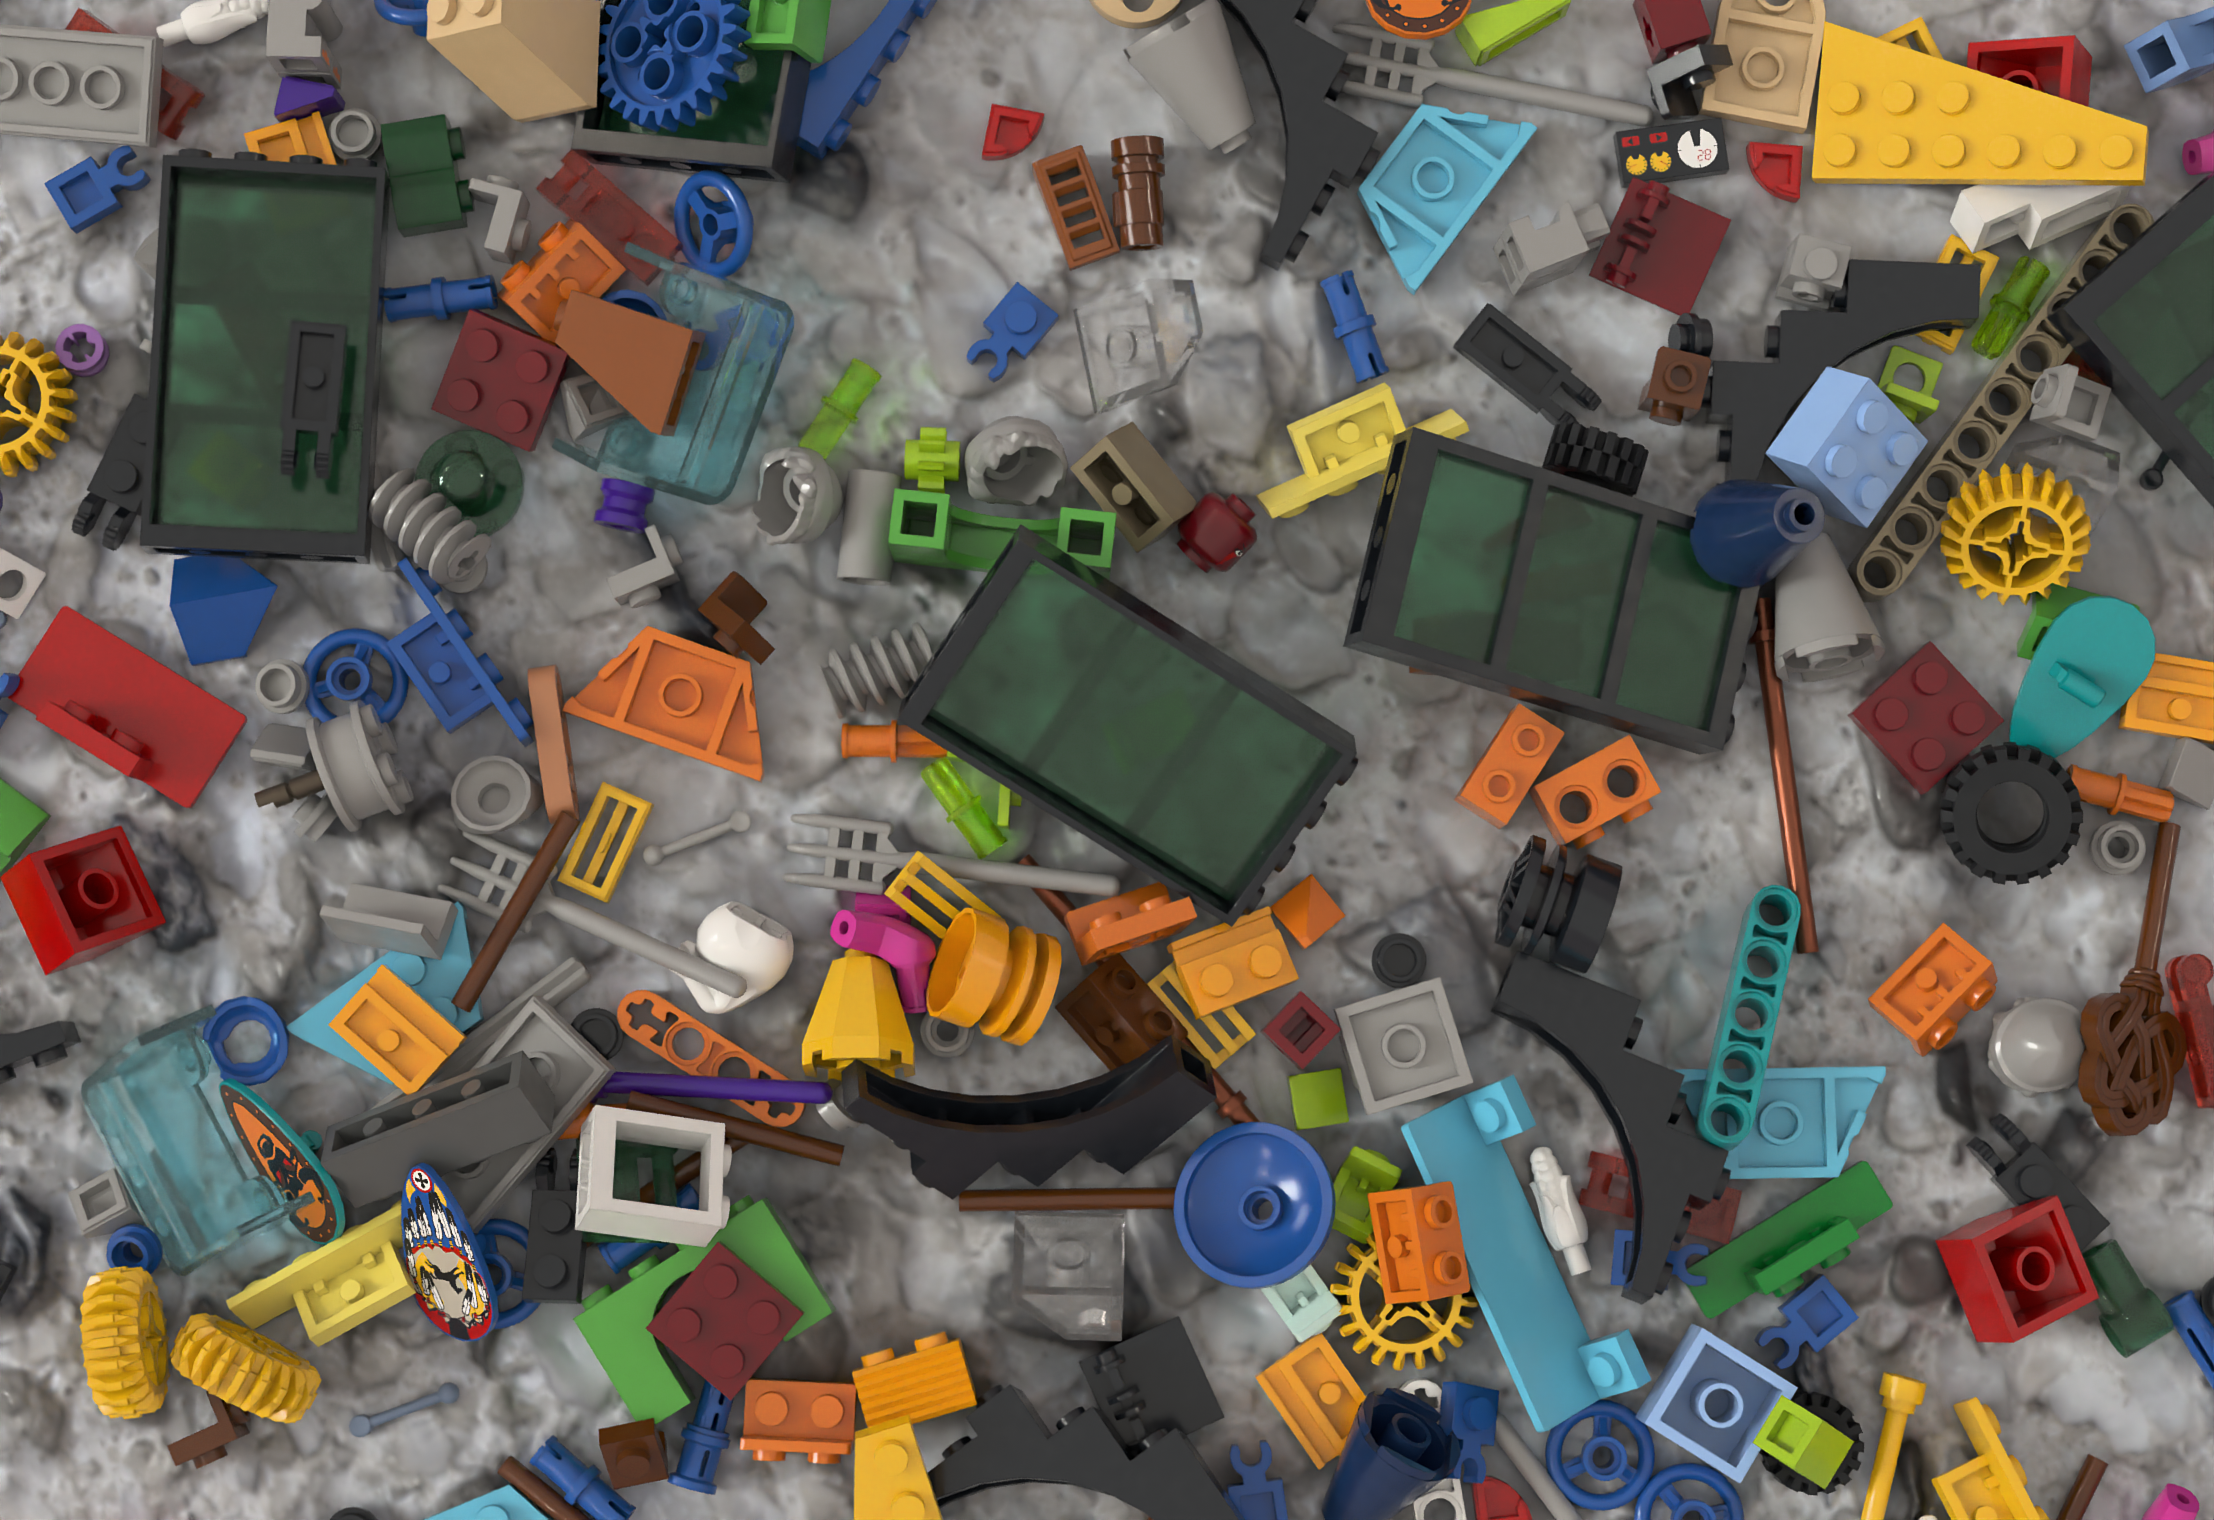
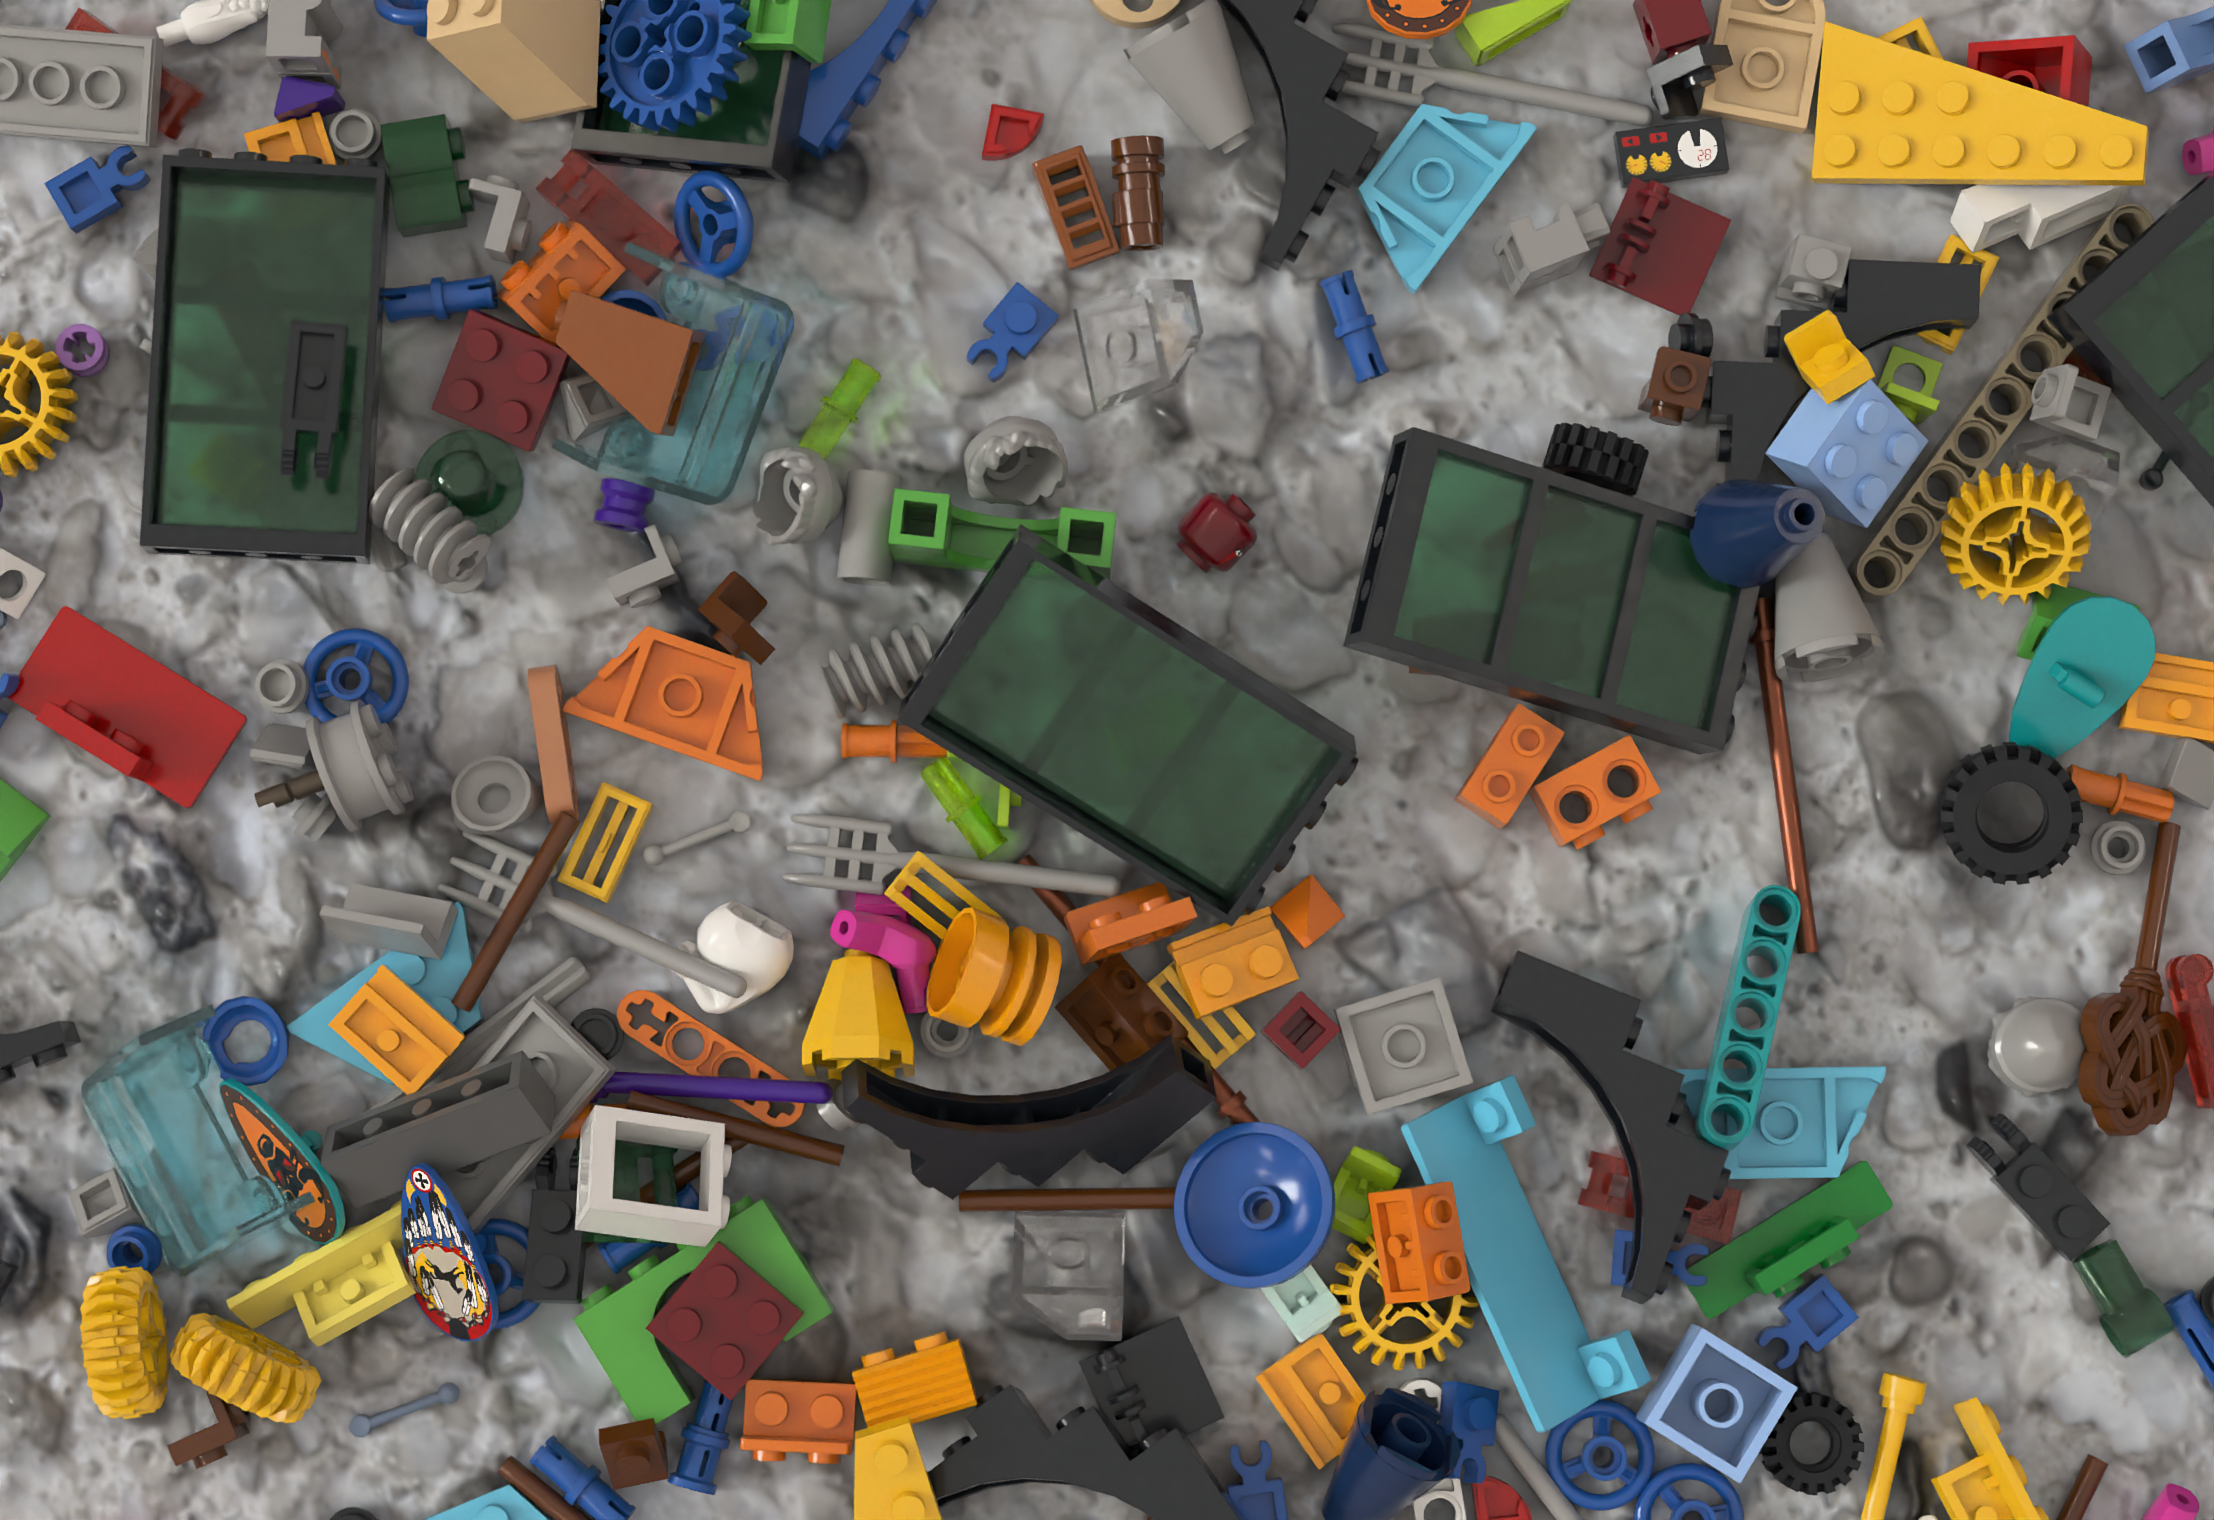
(82, 899): red slope -> none
(118, 478): black hinge -> none
(218, 606): blue slope -> none
(445, 667): blue bracket -> none
(932, 460): lime gear -> none
(1135, 484): dark tan brick -> none
(1317, 1099): lime slope -> none
(1346, 446): light yellow bracket -> none
(1398, 960): black plate -> none
(1522, 365): black hinge -> none
(1558, 904): black wheel -> none
(1559, 1210): white piece -> none
(1777, 168): red tile -> none
(1803, 1442): lime brick -> none
(1827, 357): none -> yellow bracket
(1925, 717): dark red plate -> none
(1935, 990): orange bracket -> none
(2010, 307): clear neon green axle -> none
(2017, 1270): red slope -> none

